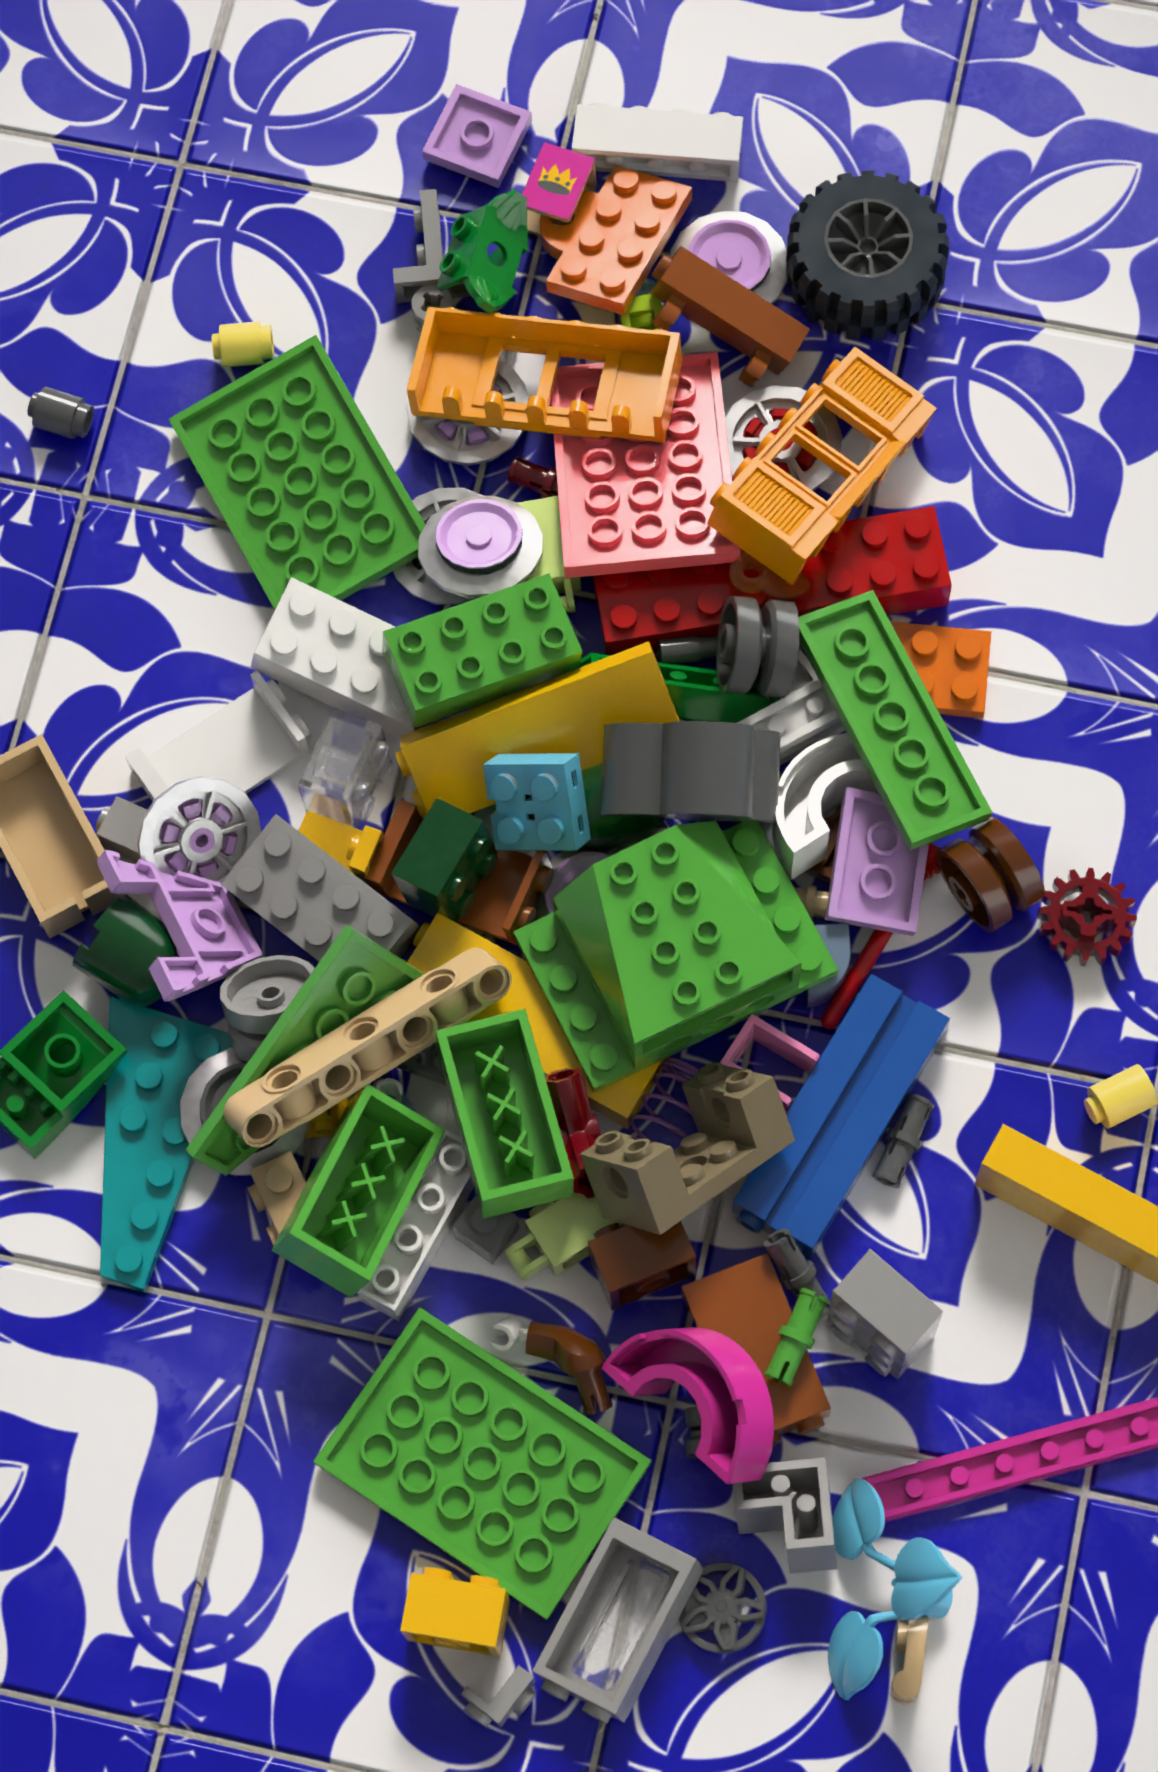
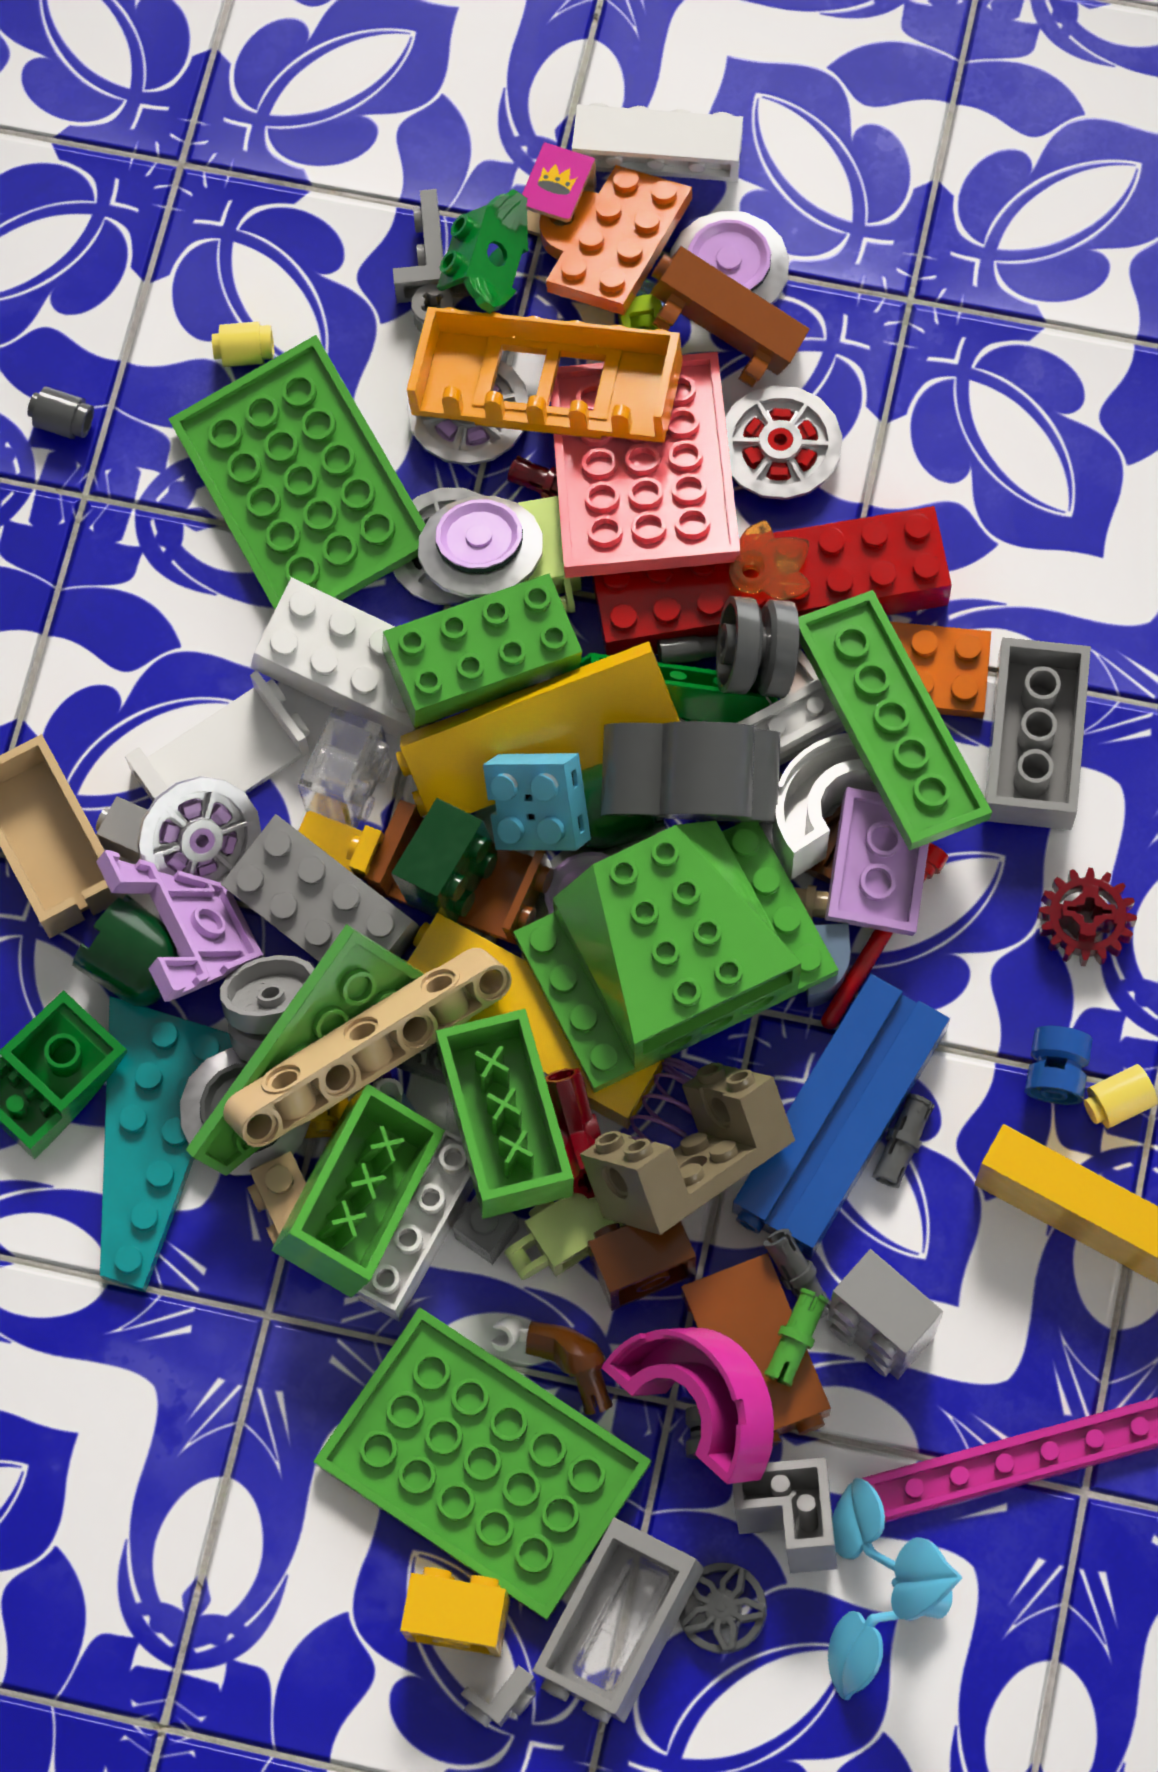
(477, 135): lavender plate -> none
(775, 1041): bright pink piece -> none
(778, 515): light orange window -> none
(867, 254): black wheel -> none
(912, 1642): tan plate -> none
(990, 874): reddish brown wheel -> none
(1037, 733): none -> light grey brick
(1059, 1059): none -> blue wheel

